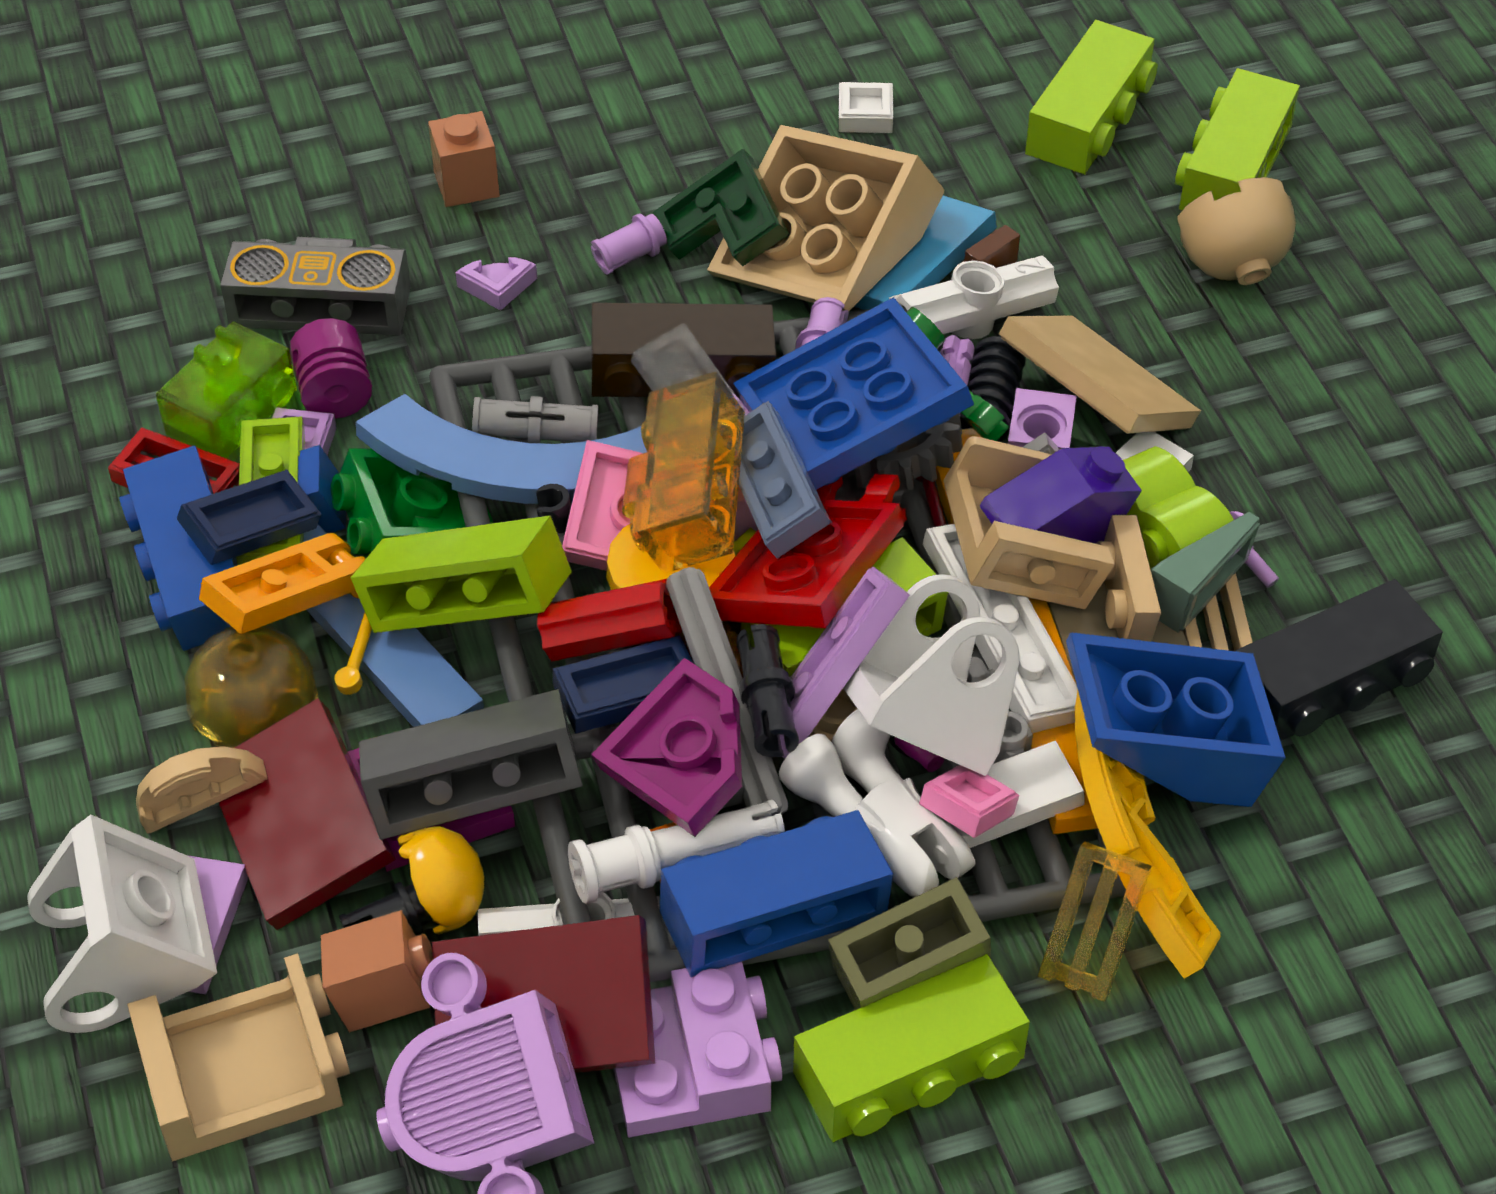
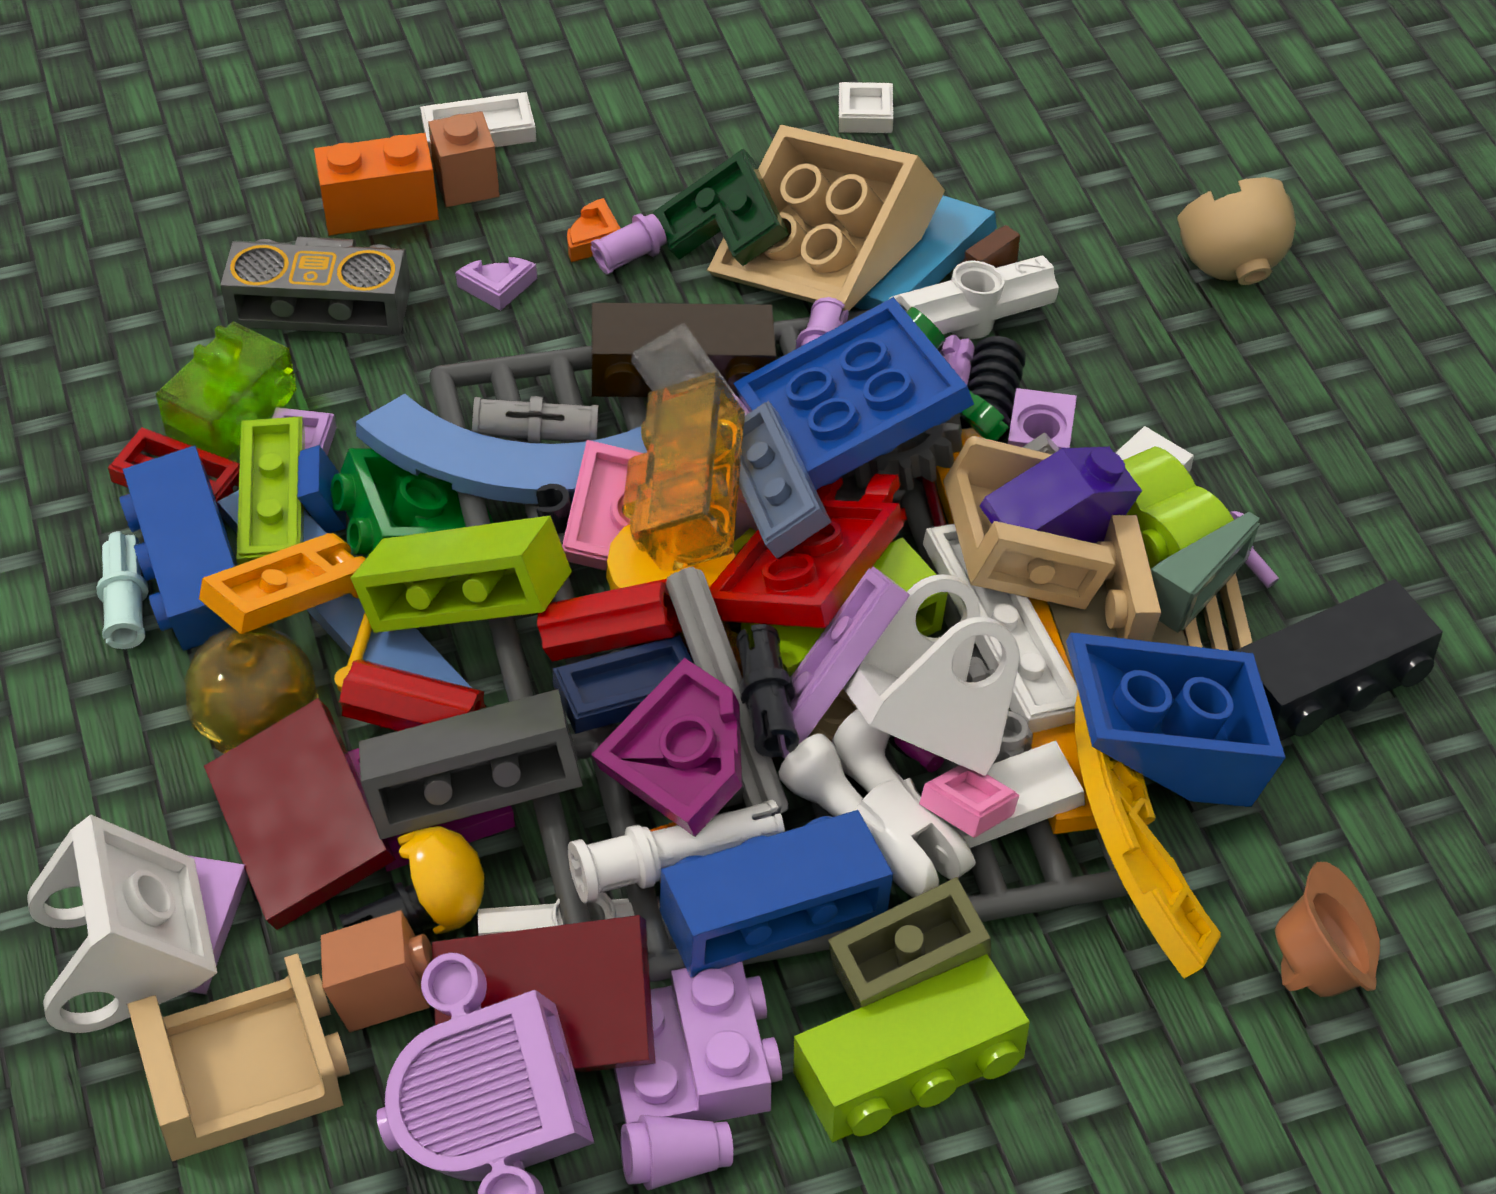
(122, 592): none -> light aqua axle
(194, 783): tan tile -> none
(248, 517): dark blue tile -> none
(330, 367): magenta piece -> none
(376, 183): none -> orange slope
(402, 698): none -> red axle
(506, 116): none -> white tile
(593, 224): none -> orange tile
(673, 1149): none -> lavender cone
(1076, 975): clear yellow tile -> none
(1091, 97): lime brick -> none
(1099, 373): tan tile -> none
(1241, 137): lime brick -> none
(1328, 937): none -> nougat piece

